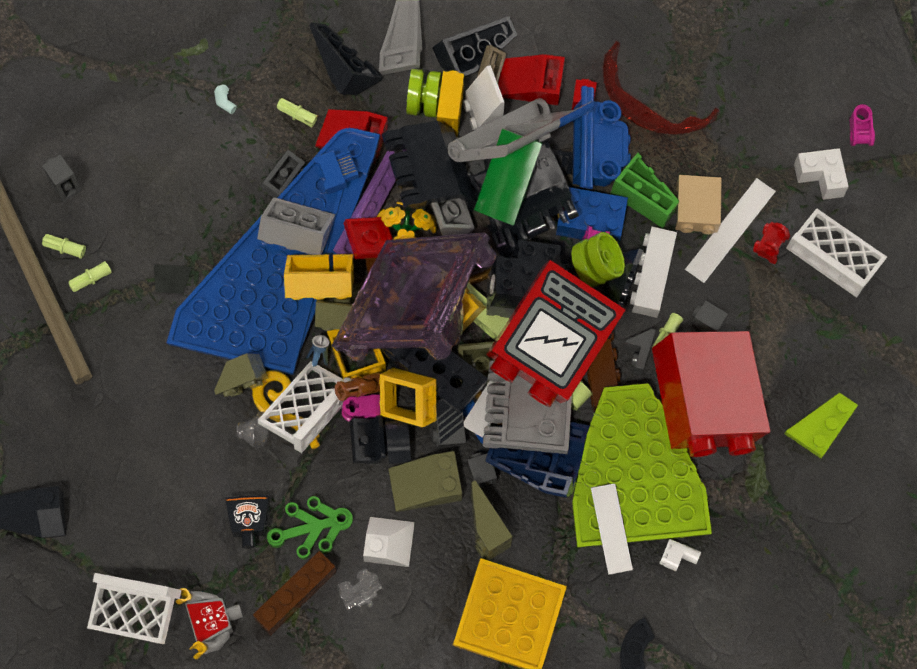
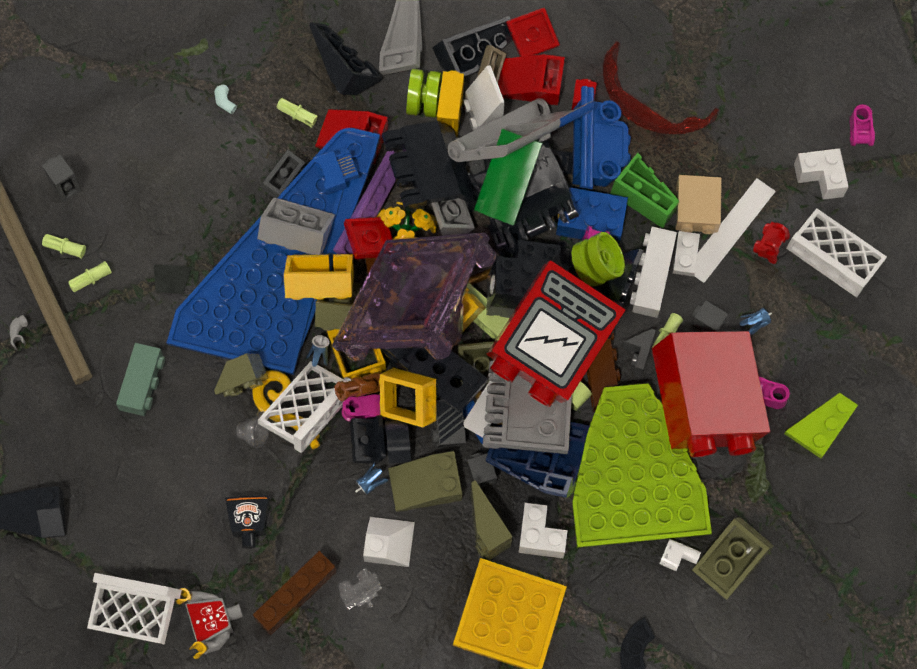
(15, 326): none -> light grey arm
(140, 379): none -> sand green brick
(314, 527): bright green plant -> none
(365, 482): none -> flat silver piece
(533, 33): none -> red tile
(536, 538): none -> white brick
(611, 529): white sticker -> none
(686, 253): none -> white plate
(732, 557): none -> olive slope
(760, 317): none -> flat silver piece
(770, 388): none -> dark pink piece

